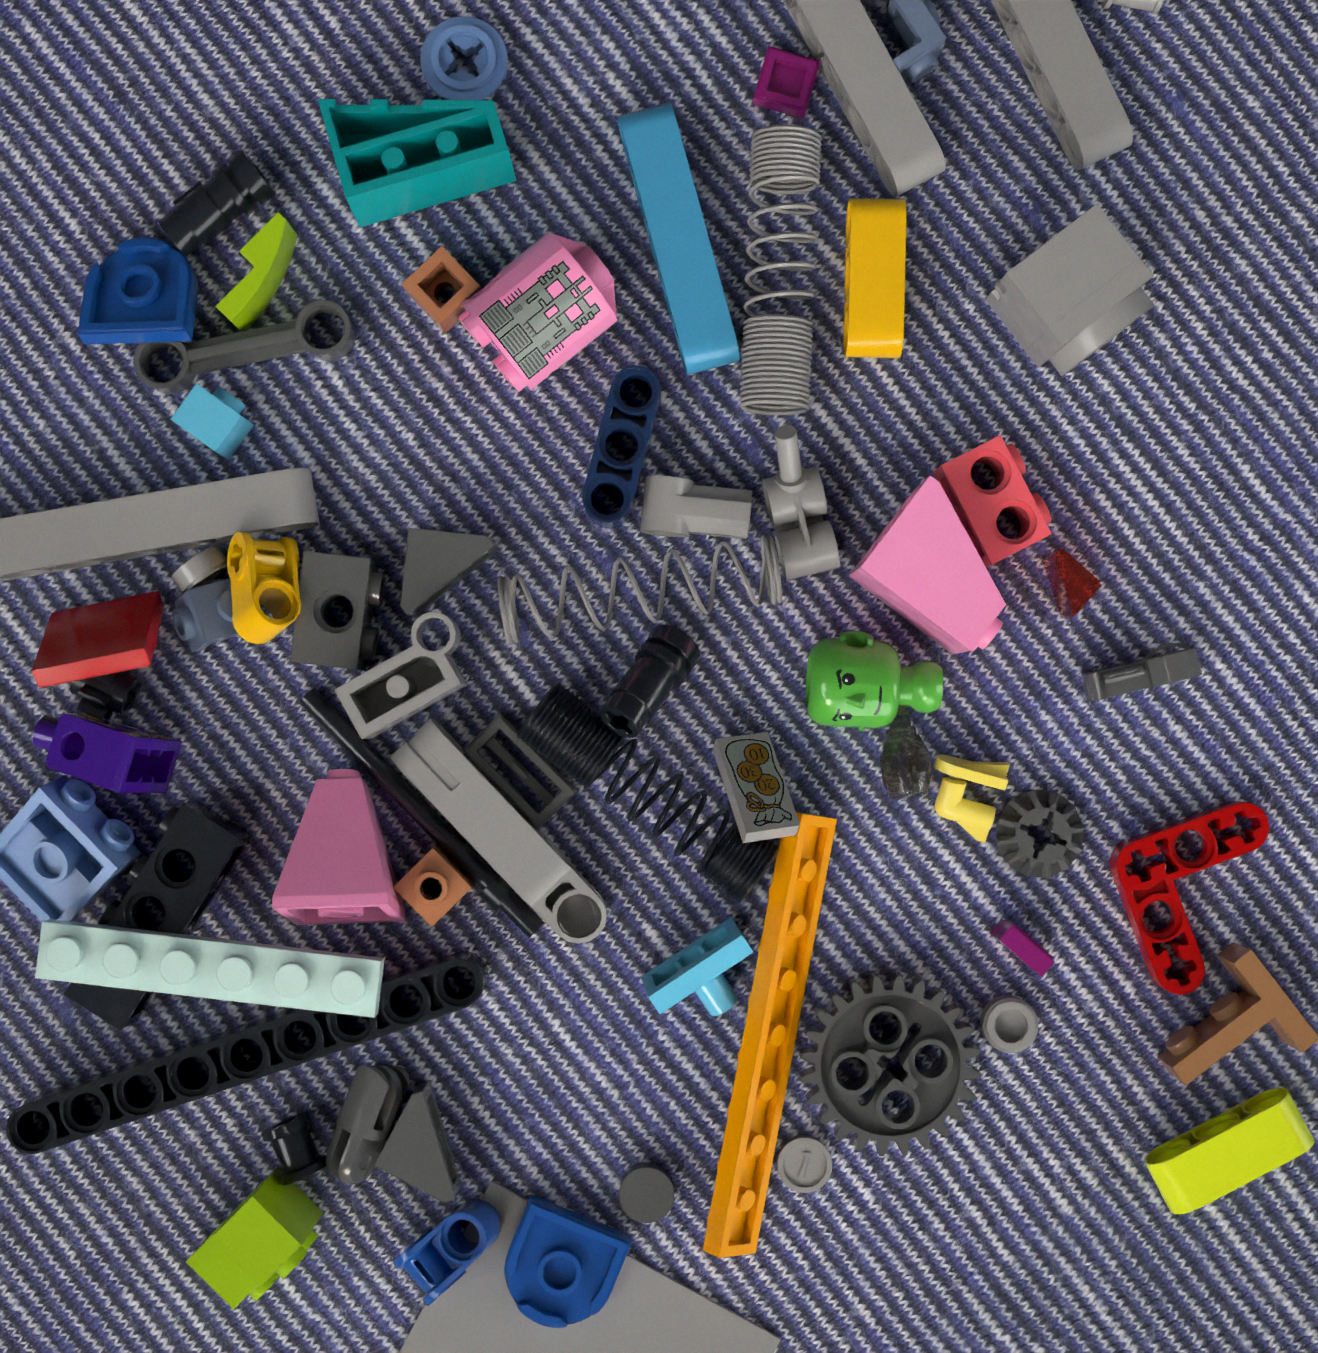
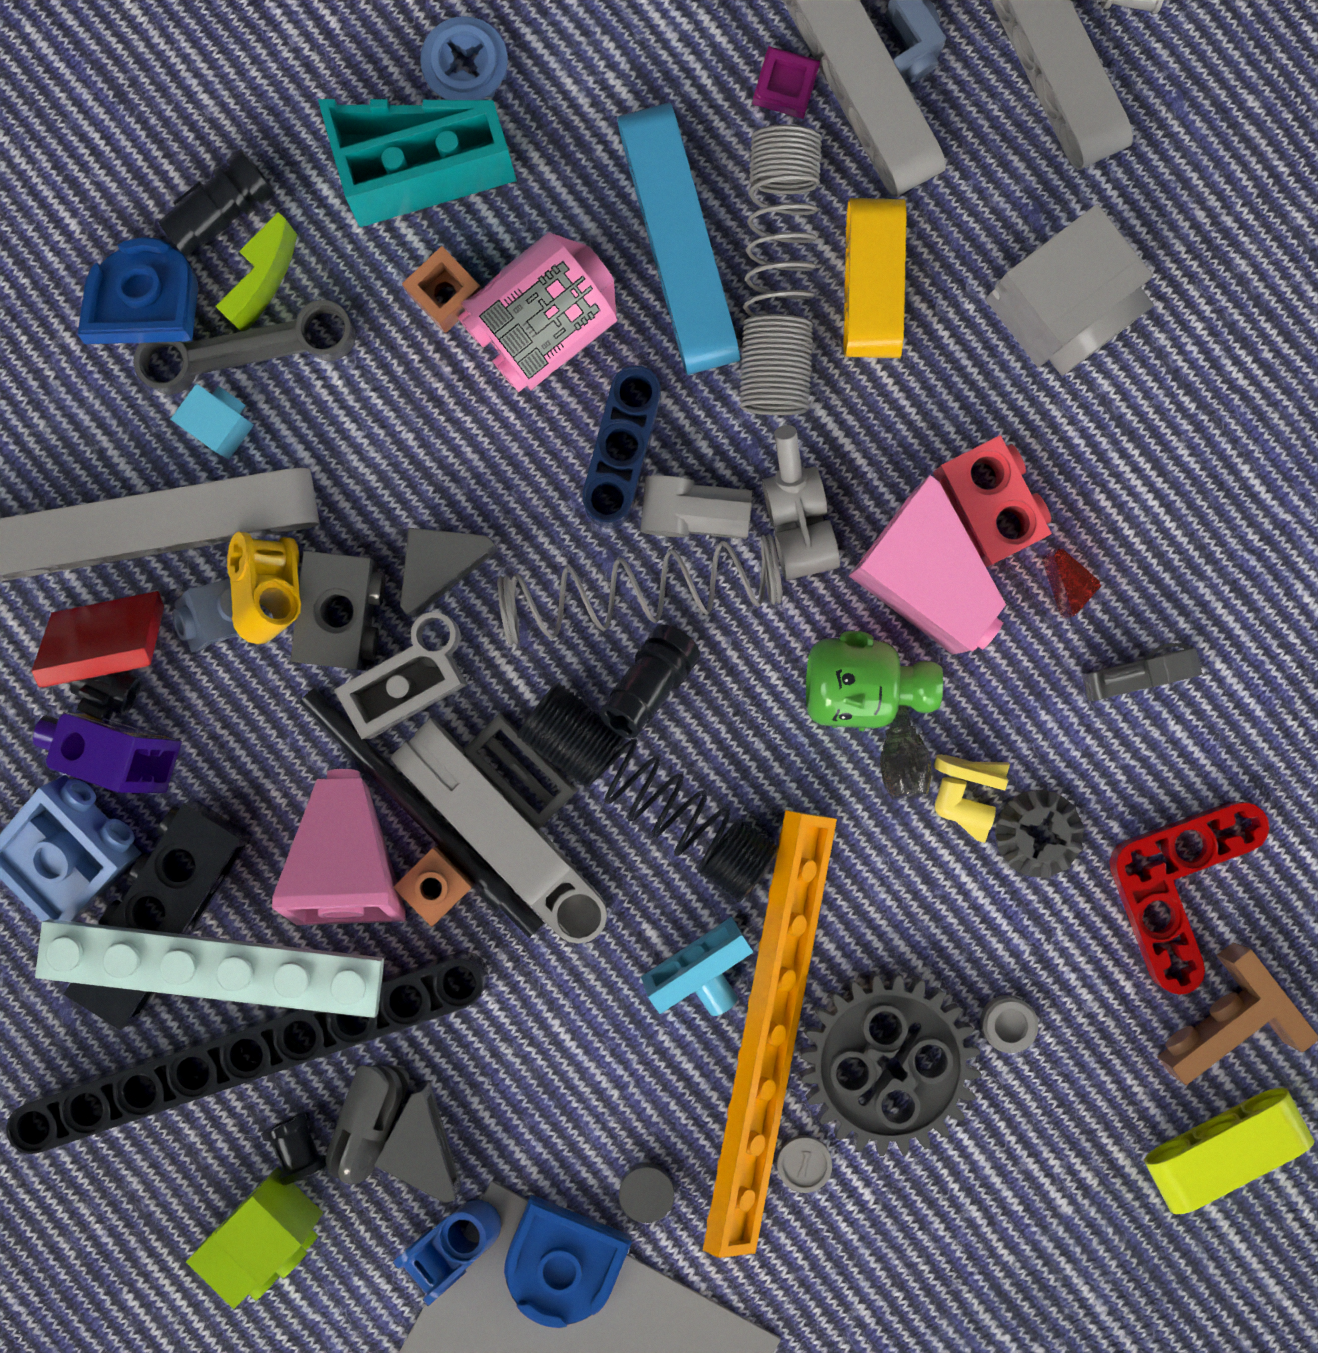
(201, 569): light grey tile -> none
(755, 787): tile -> none
(1022, 946): magenta tile -> none

